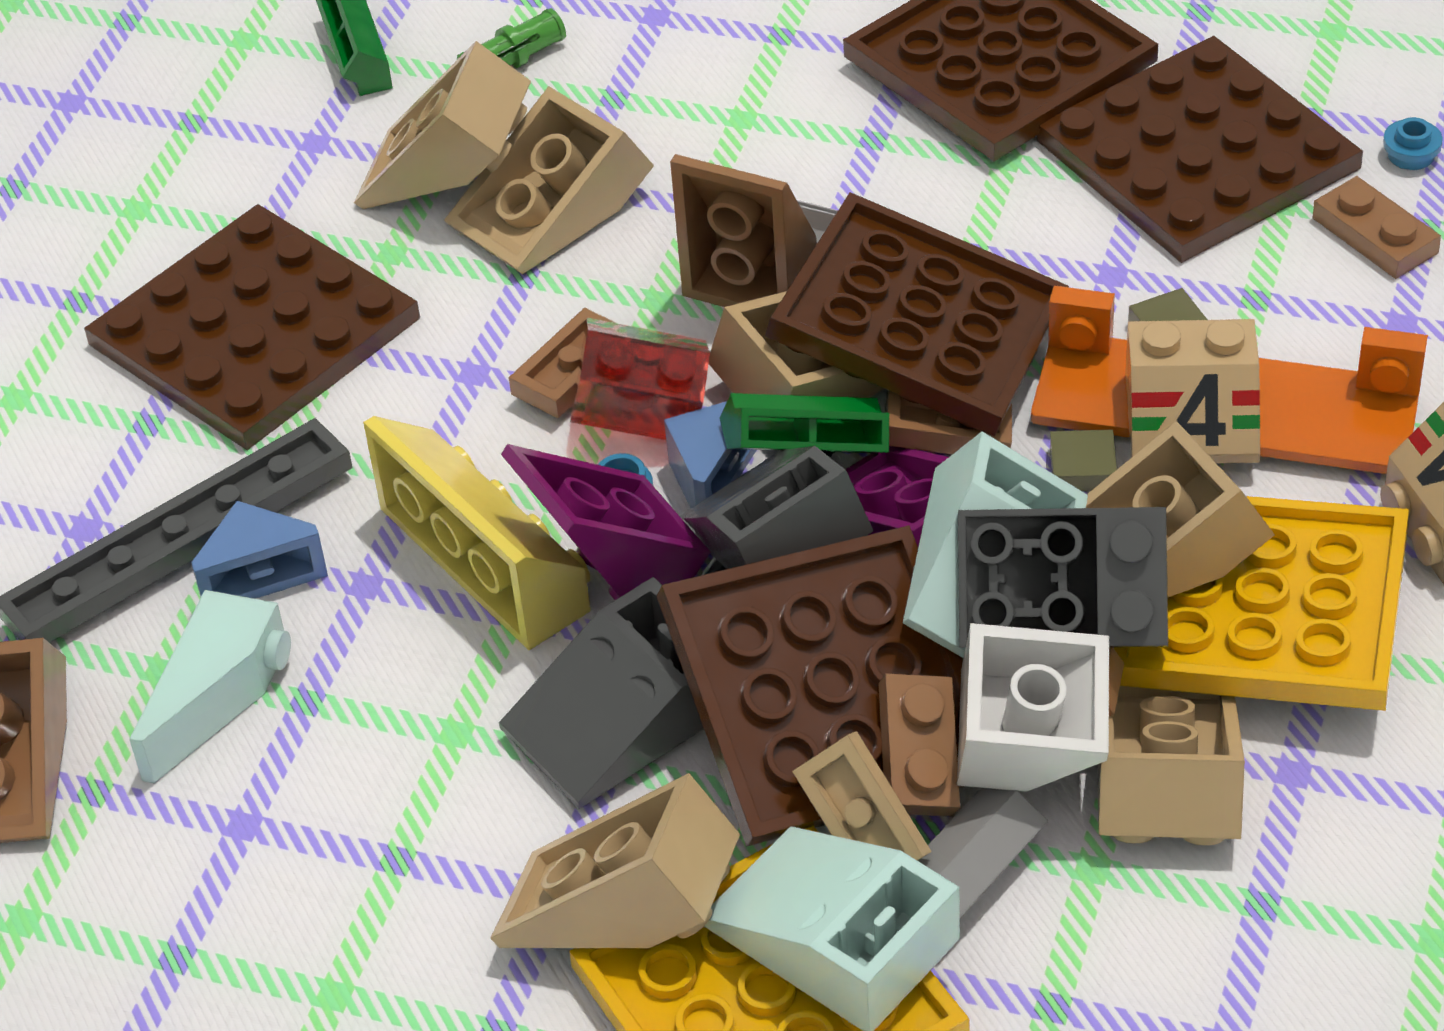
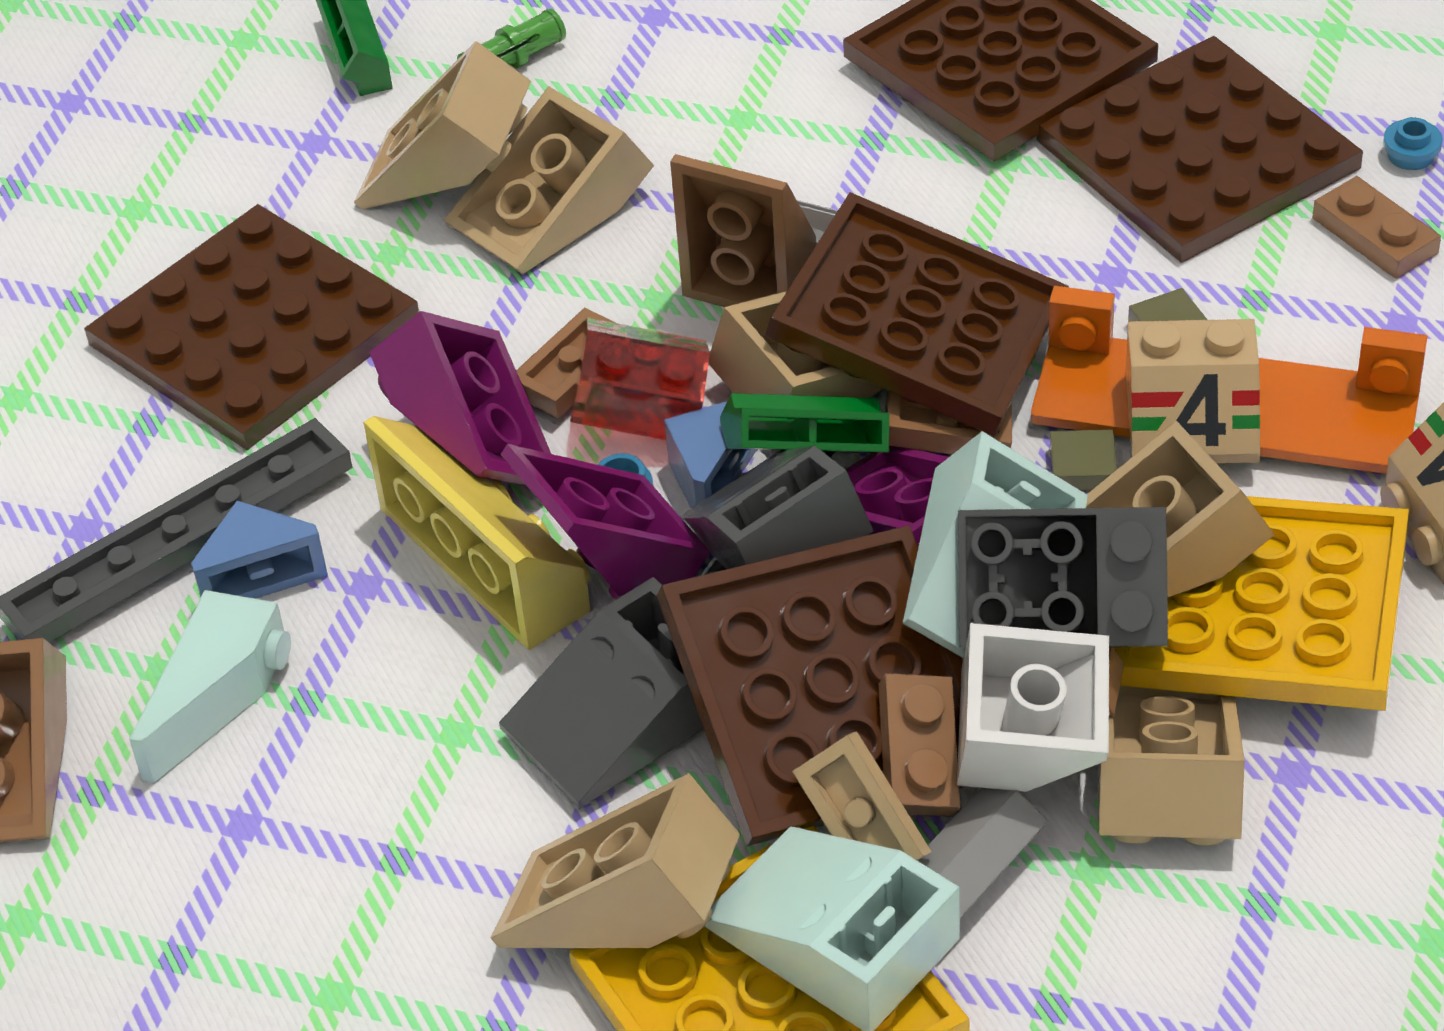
(459, 391): none -> magenta slope

